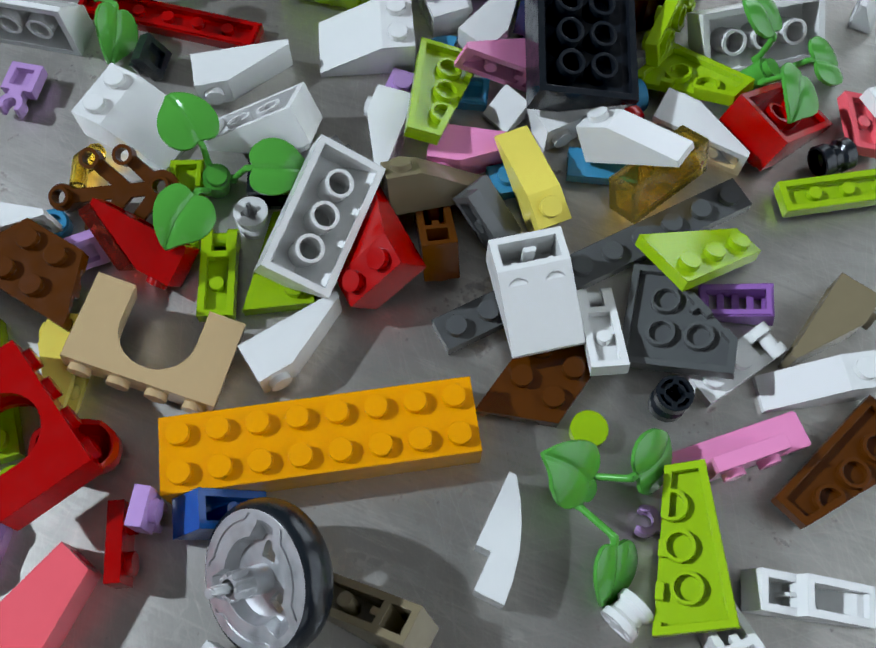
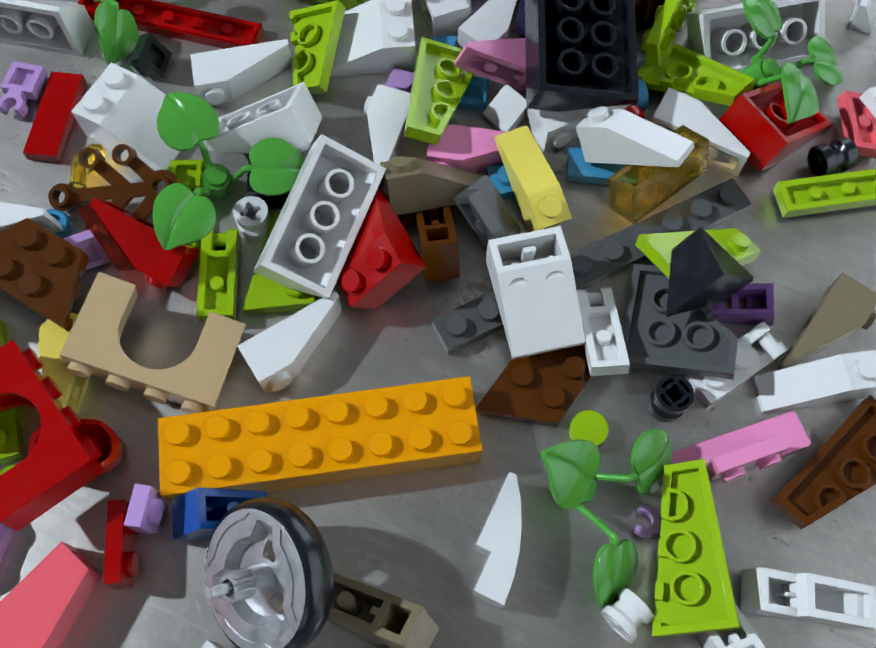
(54, 117): none -> red tile
(315, 43): none -> lime wing
(702, 274): none -> black slope

